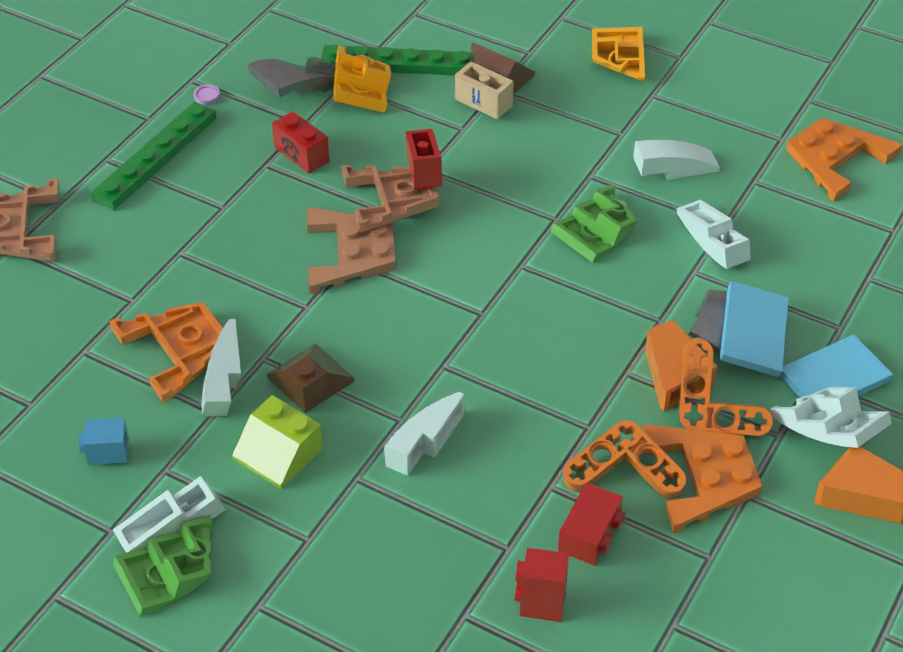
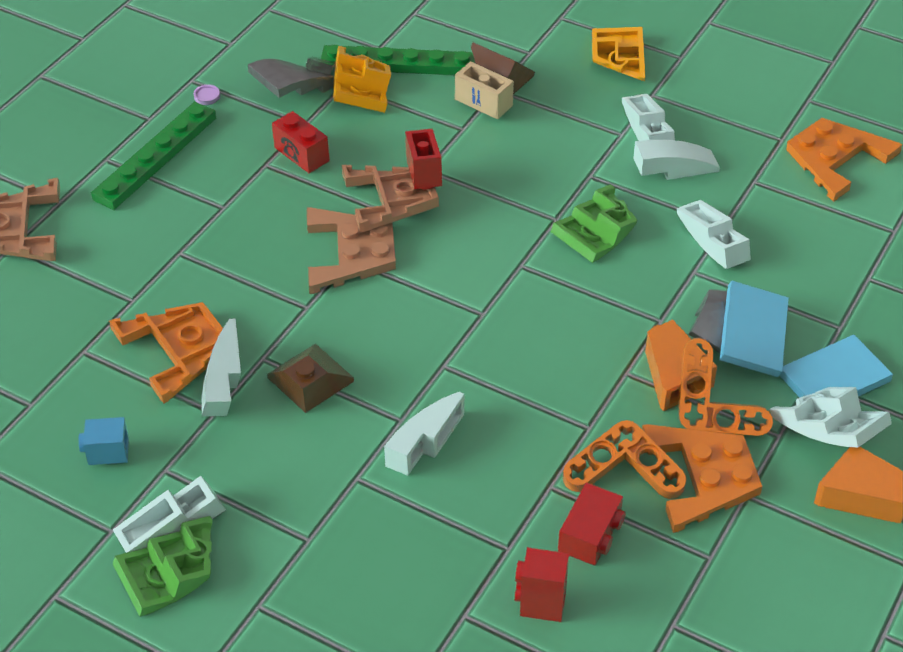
(278, 442): lime slope -> none
(647, 118): none -> light aqua slope

